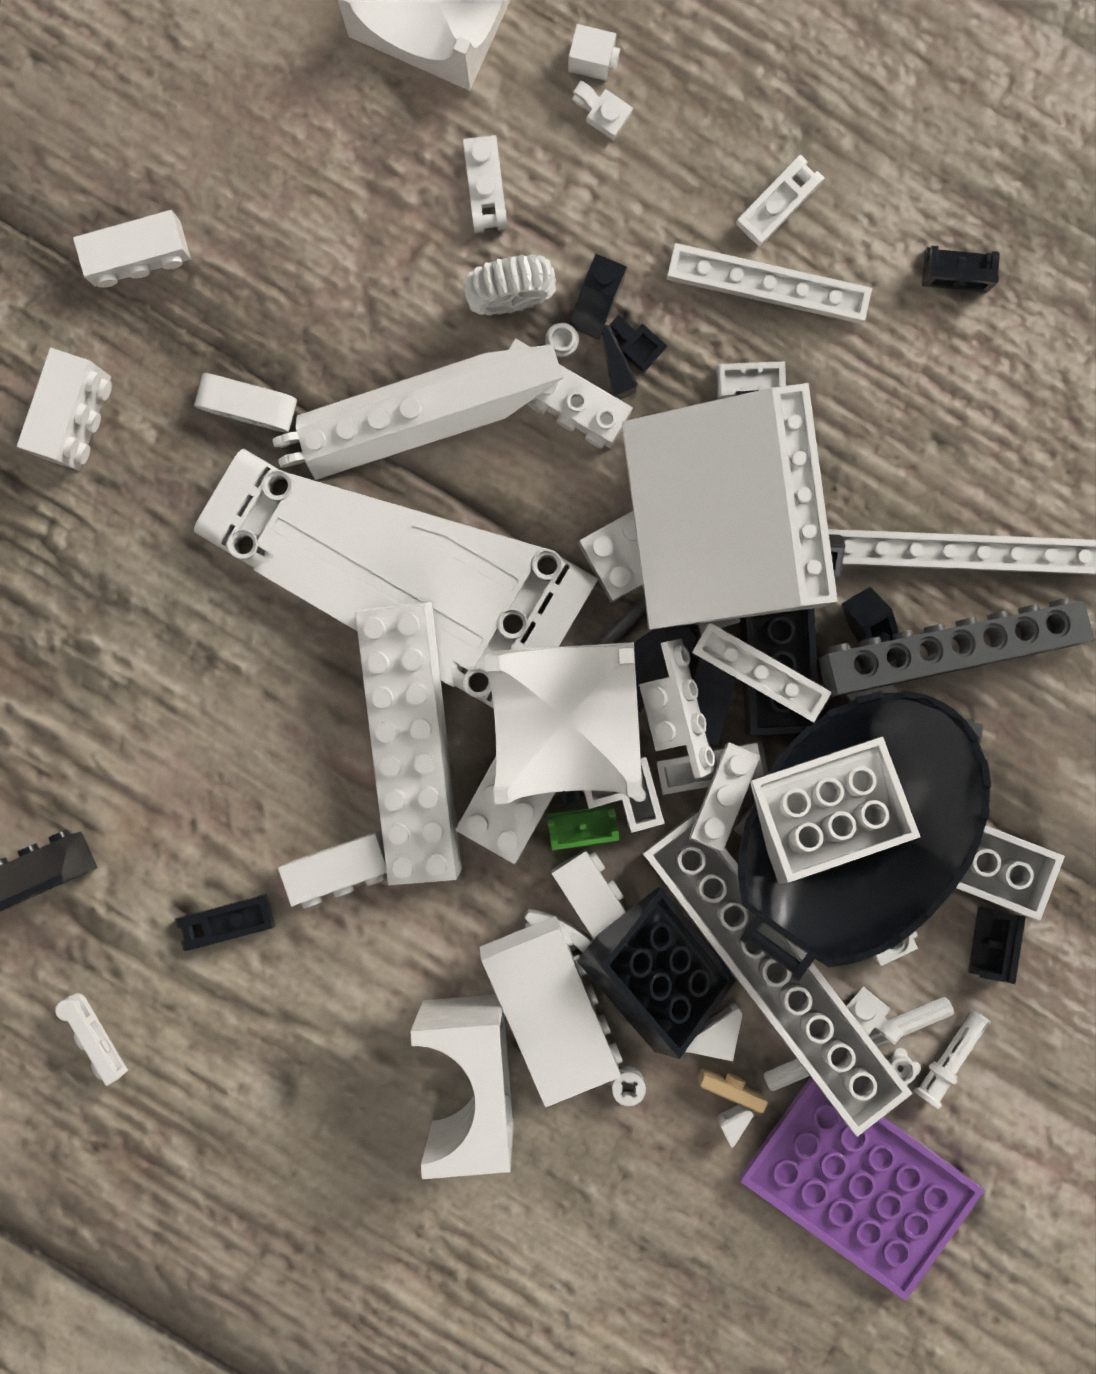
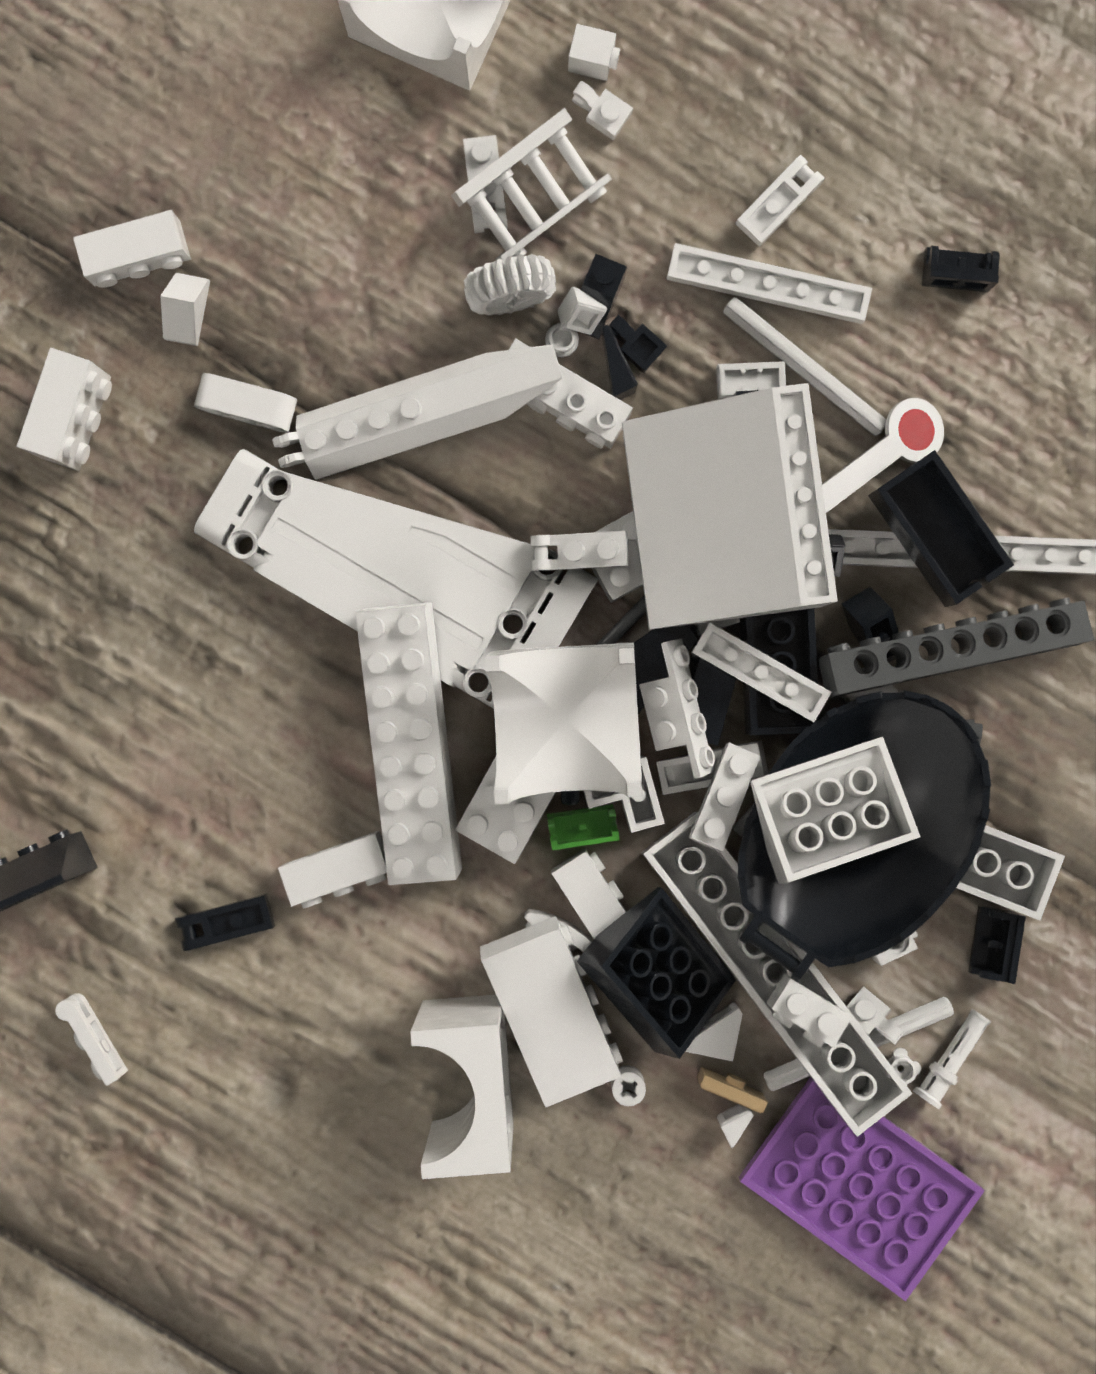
(184, 308): none -> white slope
(501, 174): none -> white fence
(580, 311): none -> white slope
(581, 550): none -> white plate
(805, 366): none -> white axle
(808, 1010): none -> white brick
(911, 433): none -> white piece
(941, 529): none -> black piece

